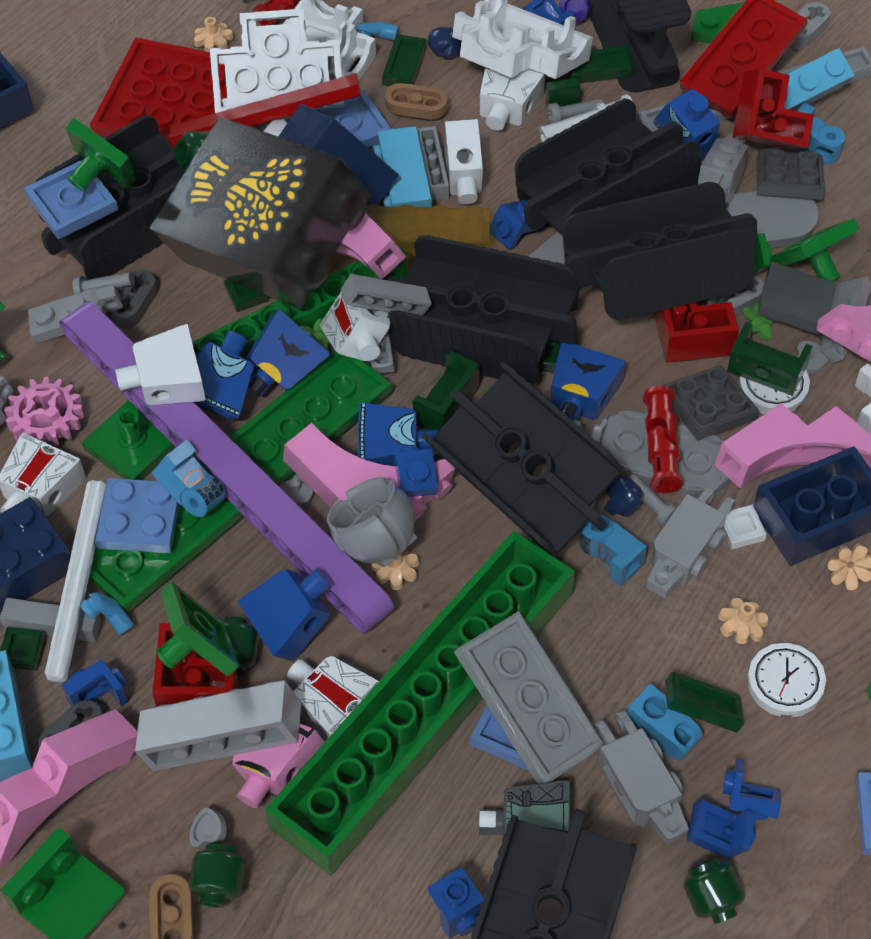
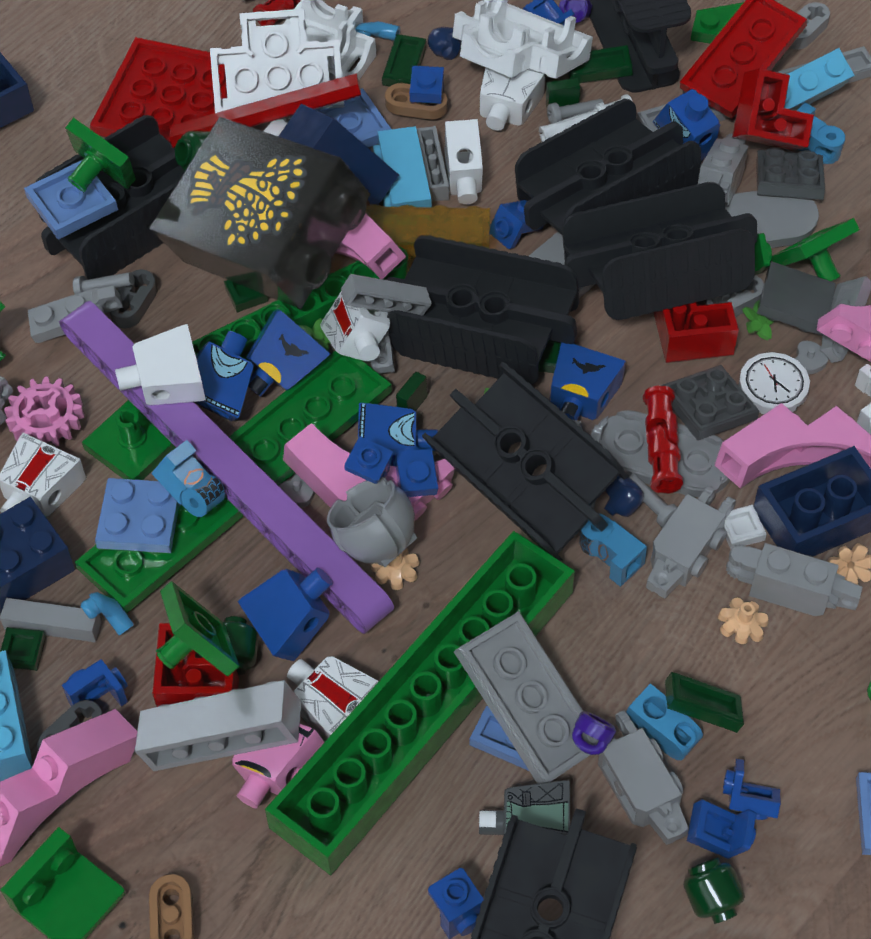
(75, 584): white axle -> none
(207, 828): light grey piece -> none
(212, 35): light nougat plant -> none
(217, 875): dark green head -> none
(369, 460): none -> blue bracket
(413, 392): none -> dark green tile
(426, 84): none -> blue bracket
(438, 406): dark green panel -> none
(594, 727): none -> dark purple tile
(767, 364): dark green panel -> none
(786, 680): white tile -> none
(792, 579): none -> light grey hinge

